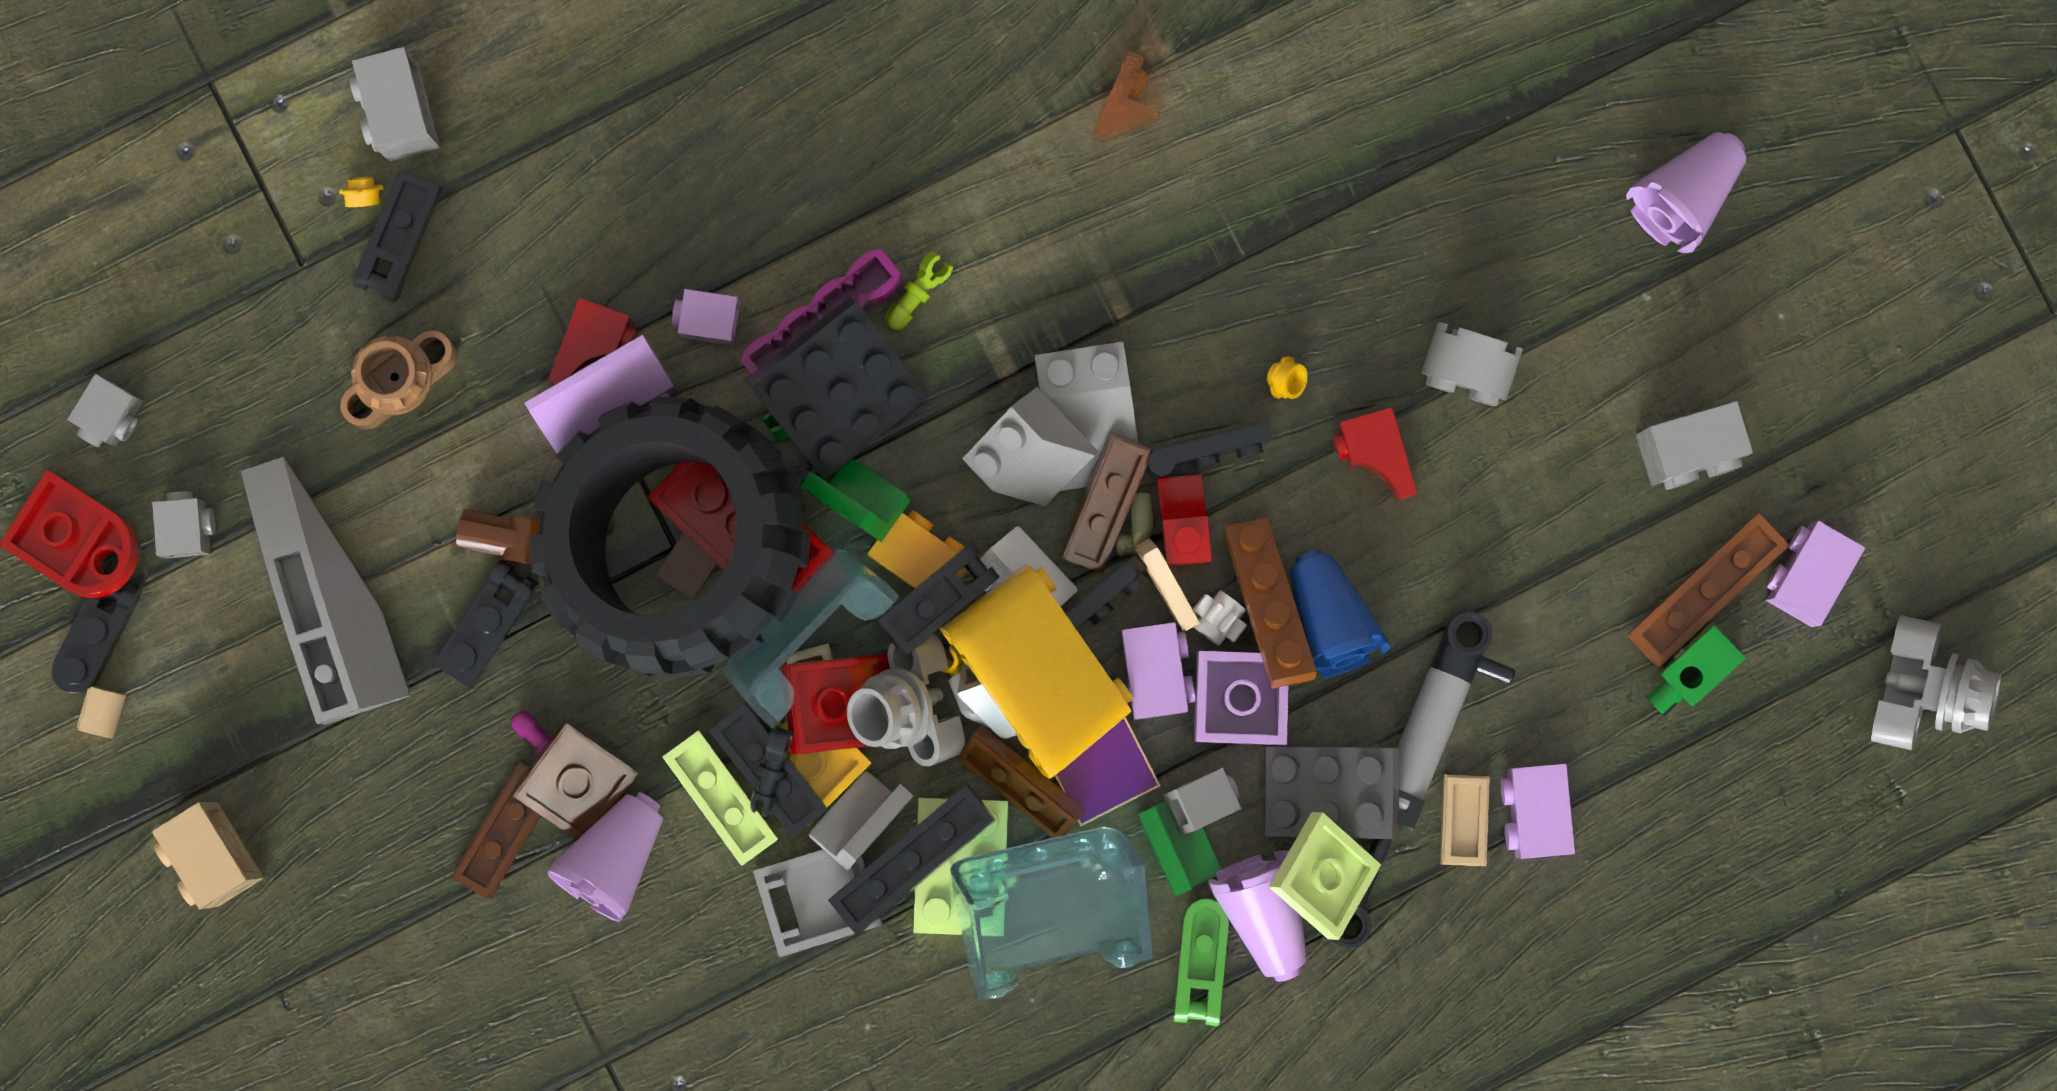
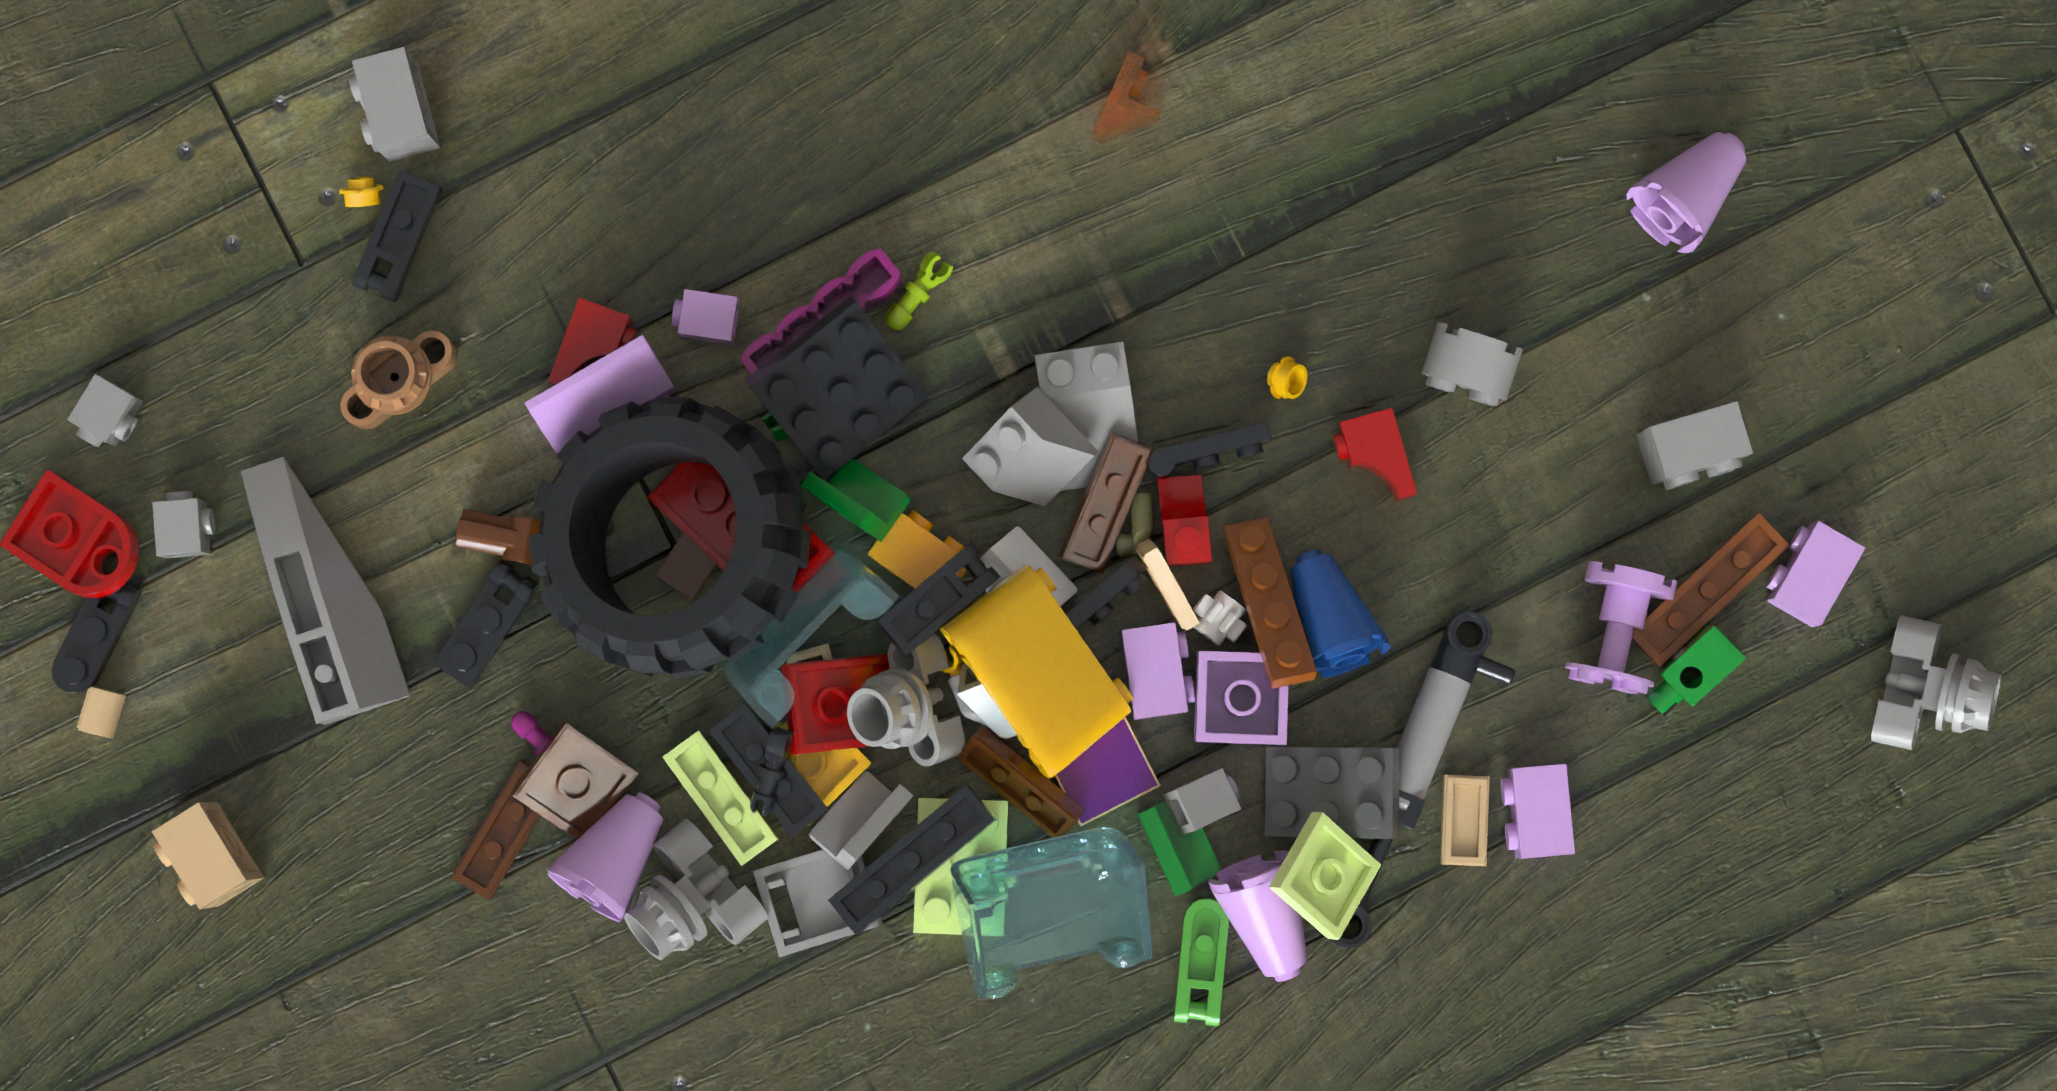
(670, 914): none -> light grey beam
(1623, 610): none -> lavender piece

